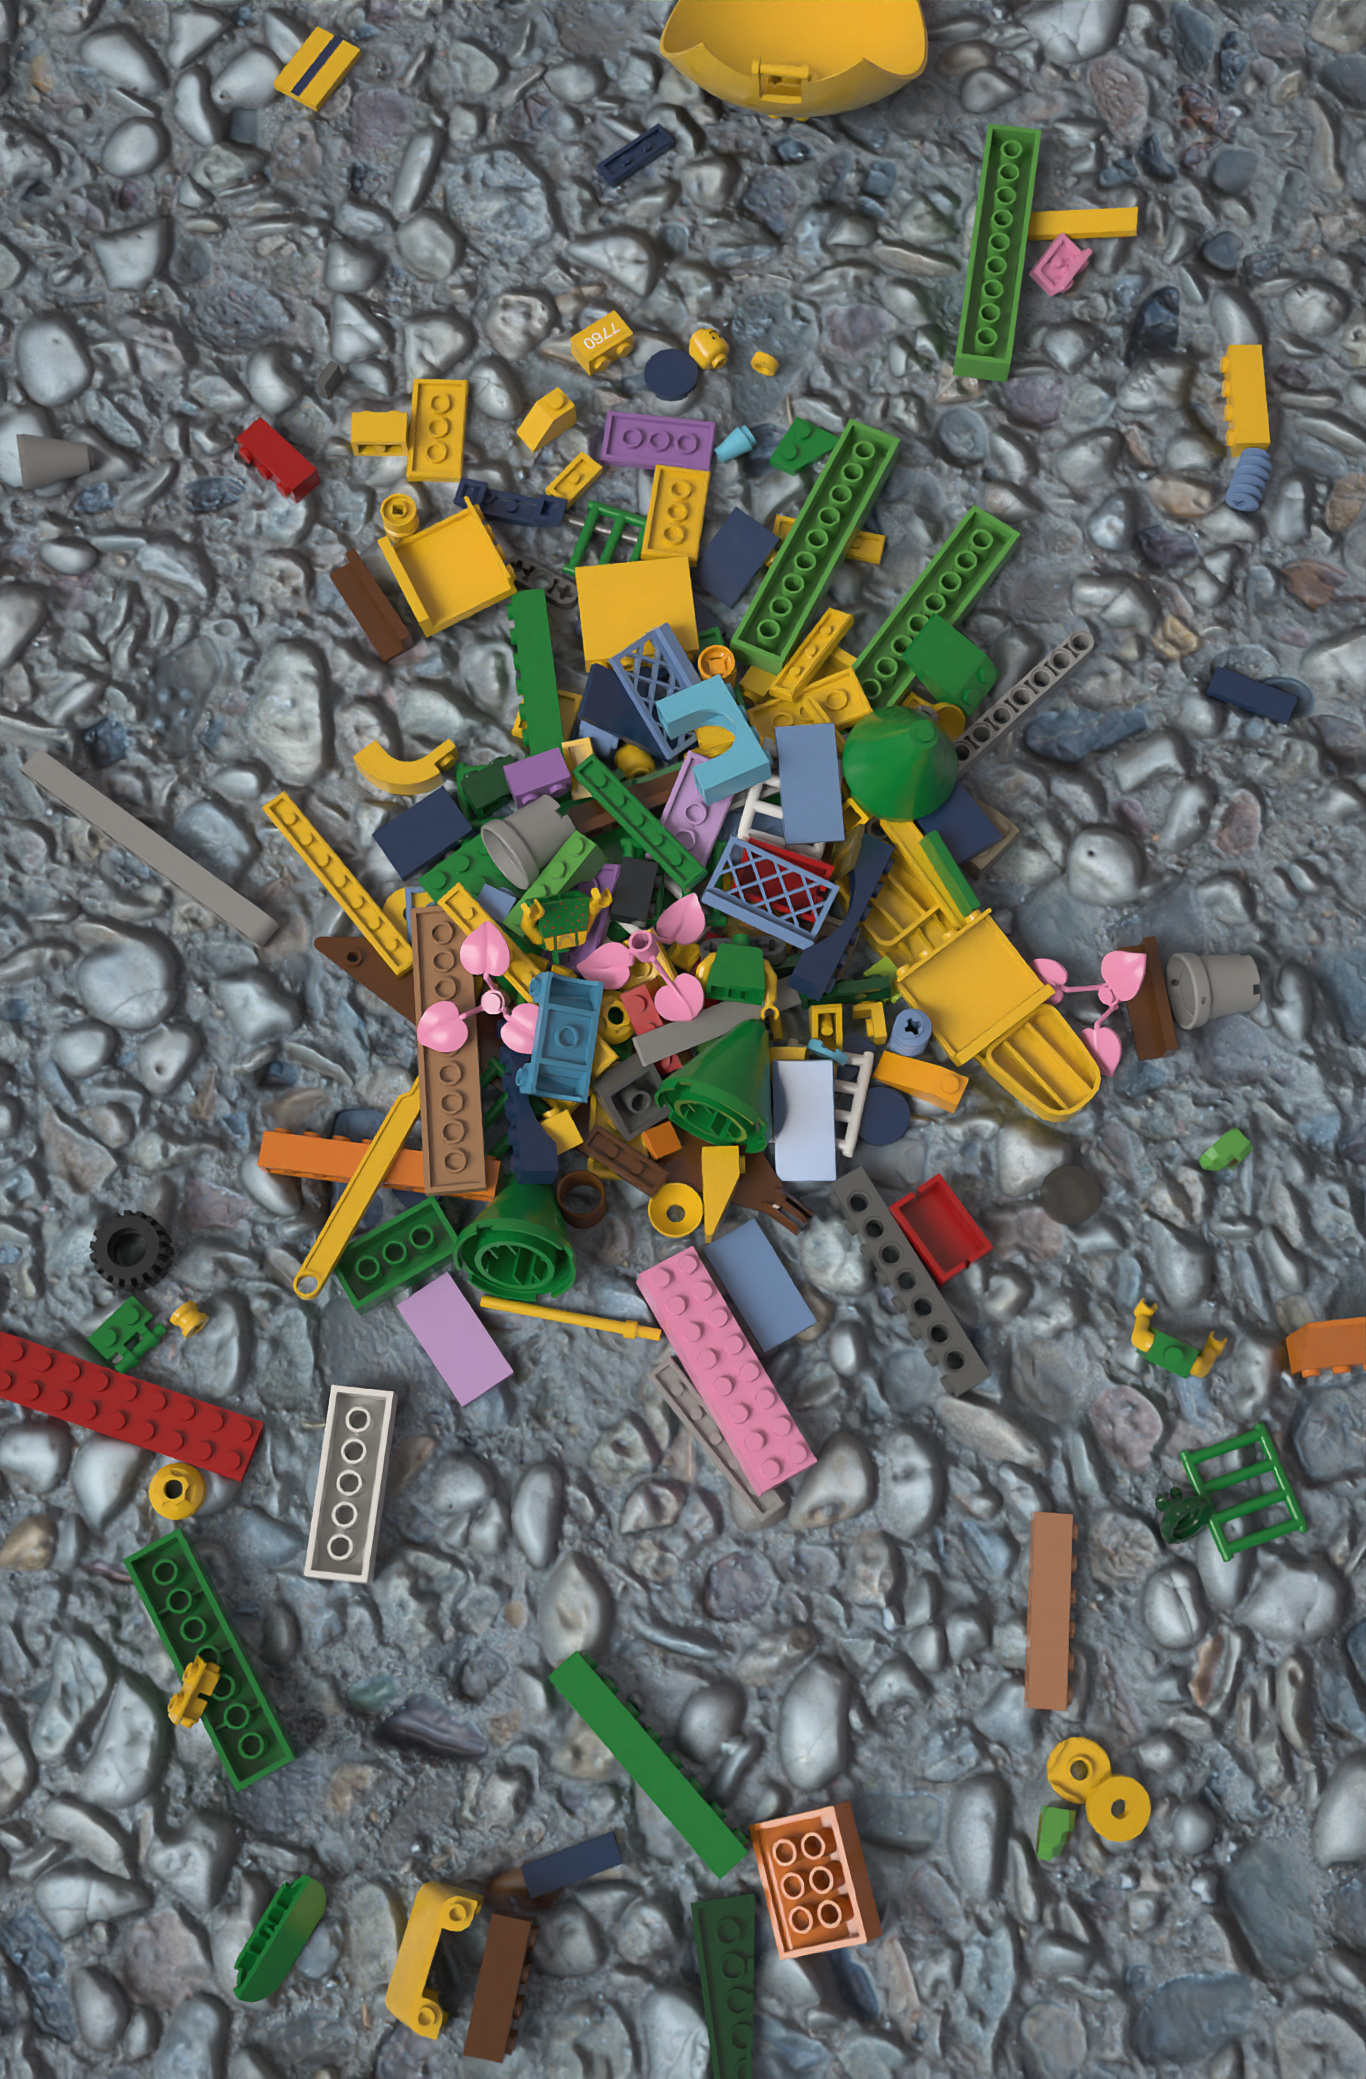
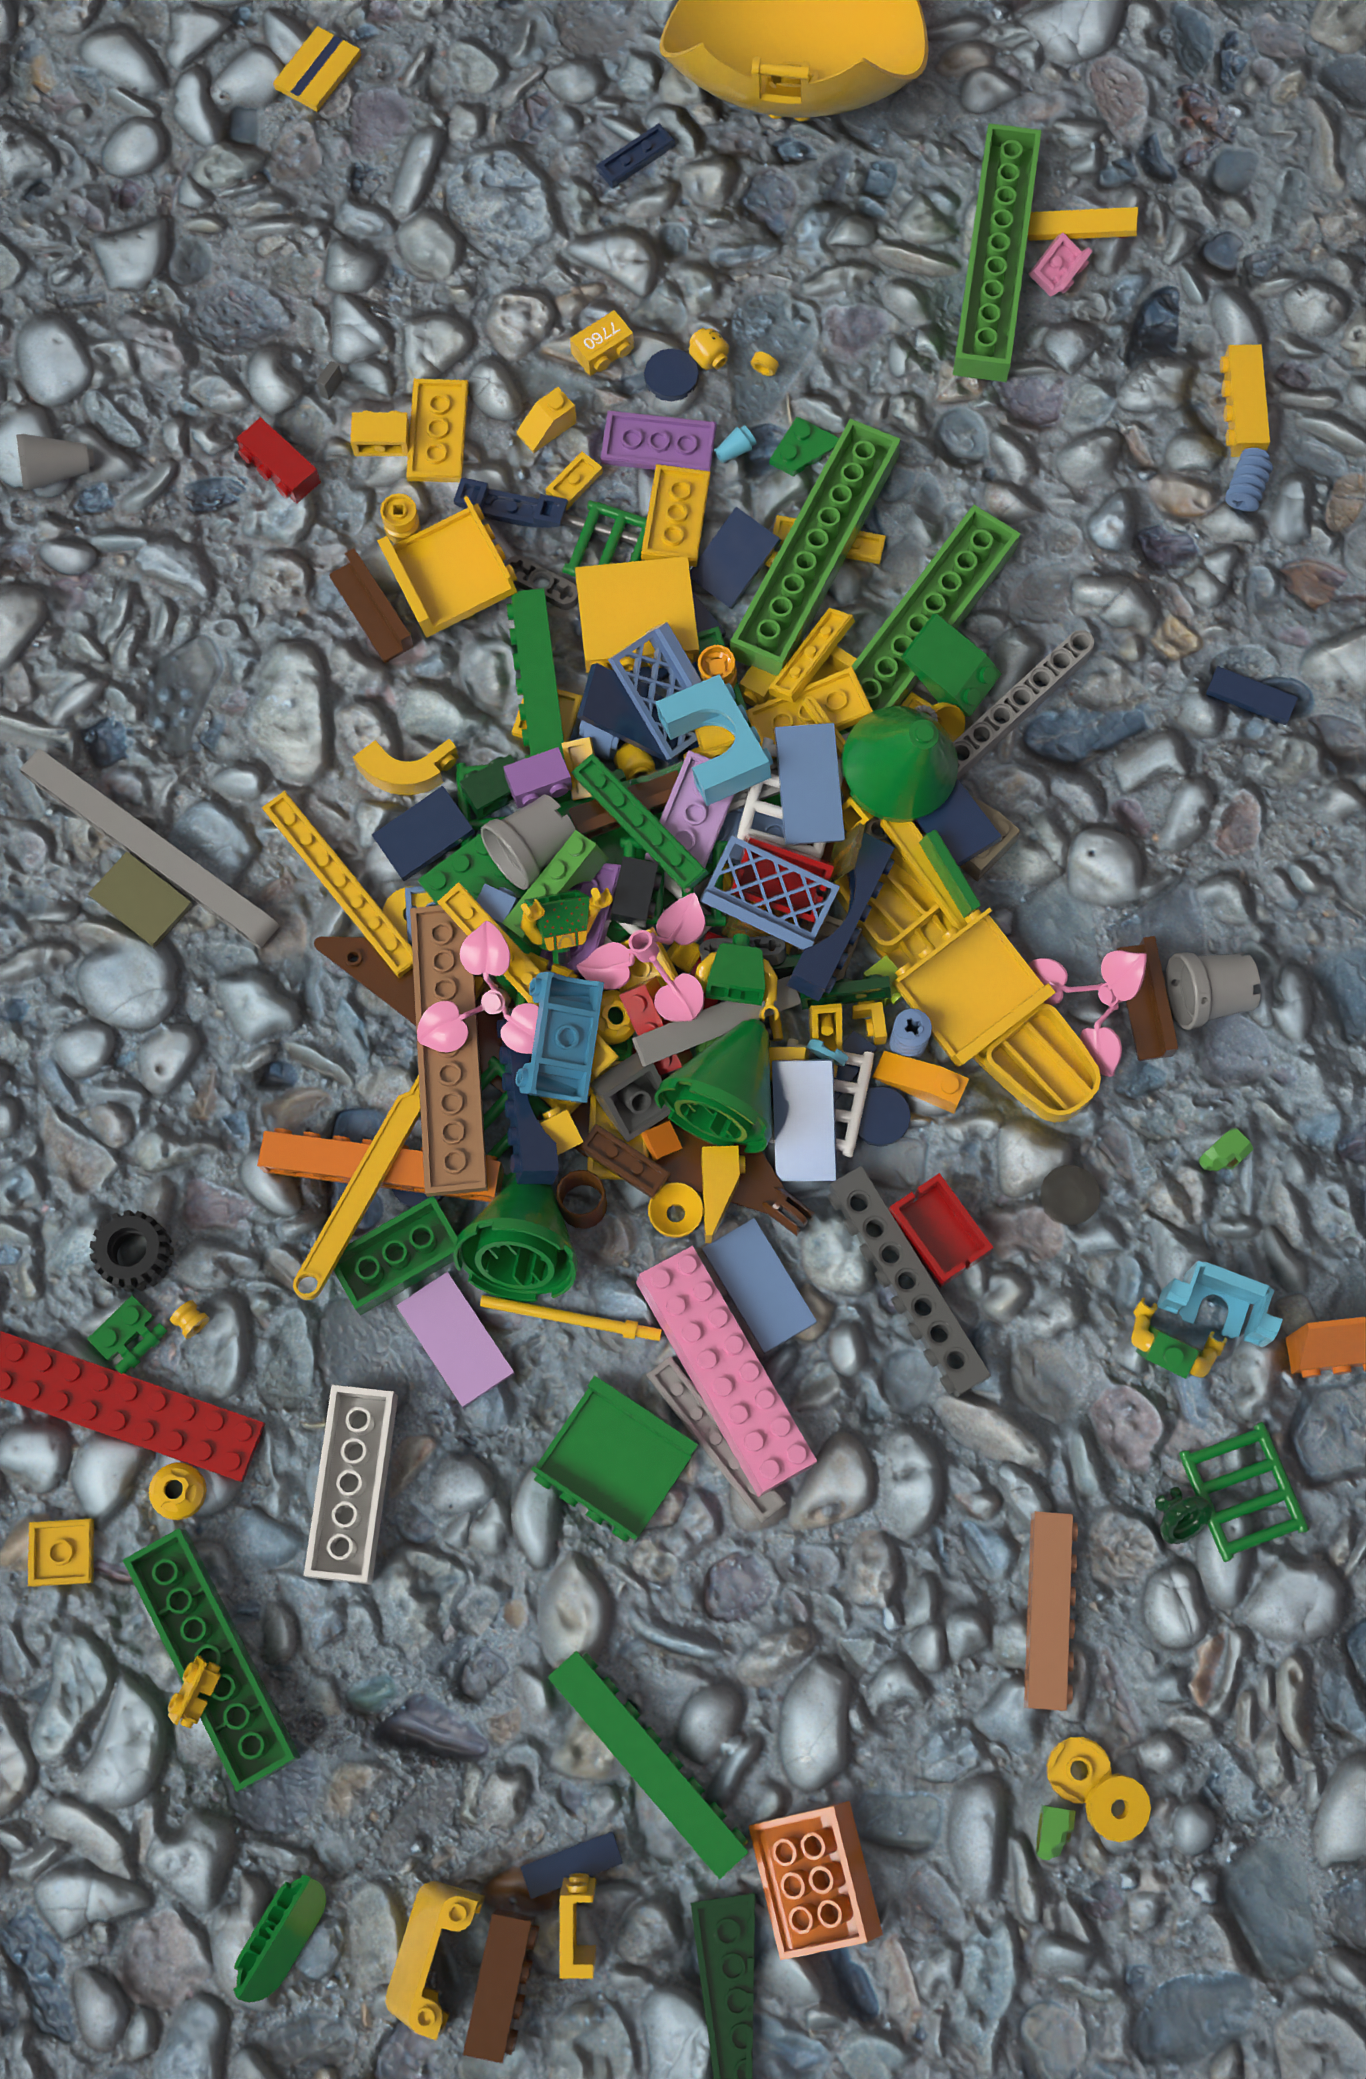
(61, 1552): none -> yellow tile
(140, 899): none -> olive tile
(575, 1959): none -> yellow panel
(614, 1460): none -> green panel
(1237, 1292): none -> medium azure piece

